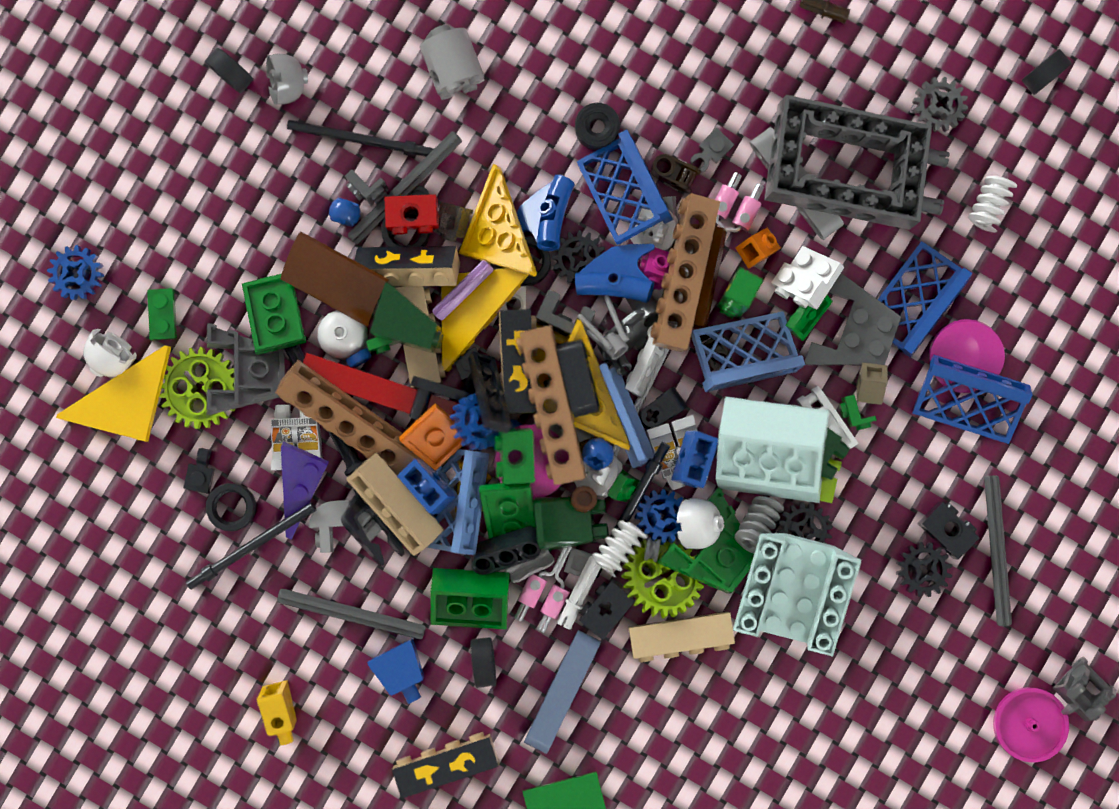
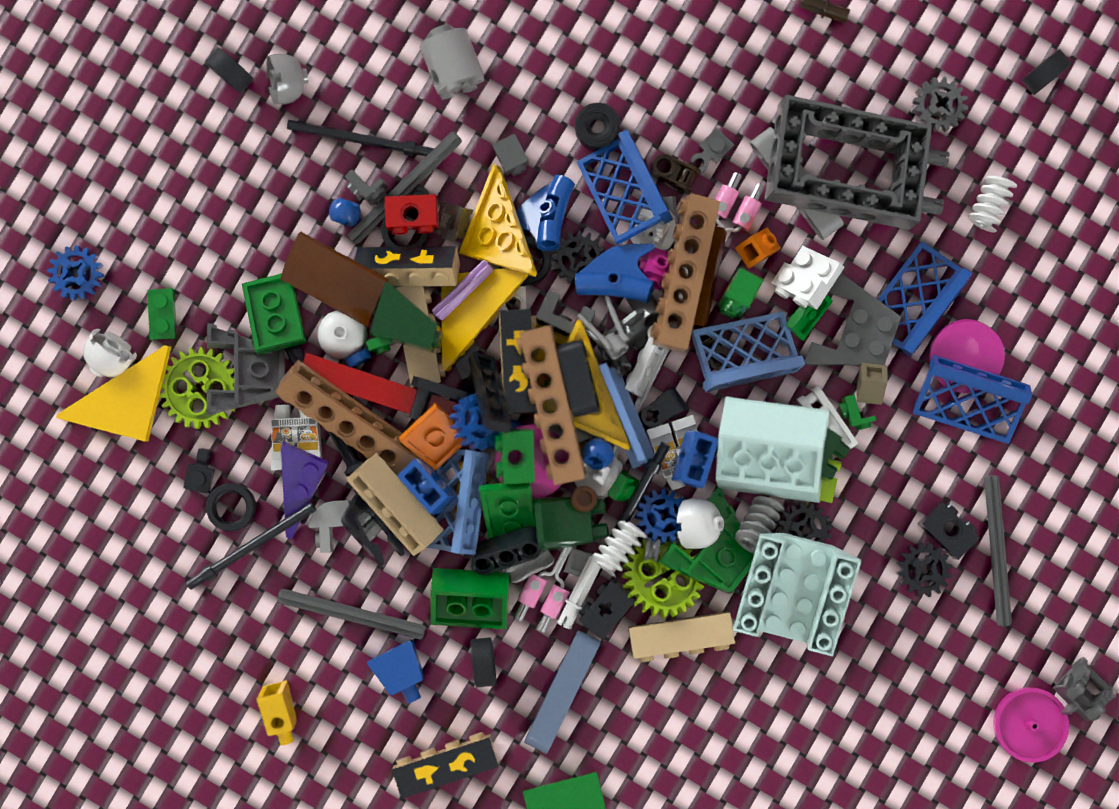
(511, 155): none -> dark grey brick

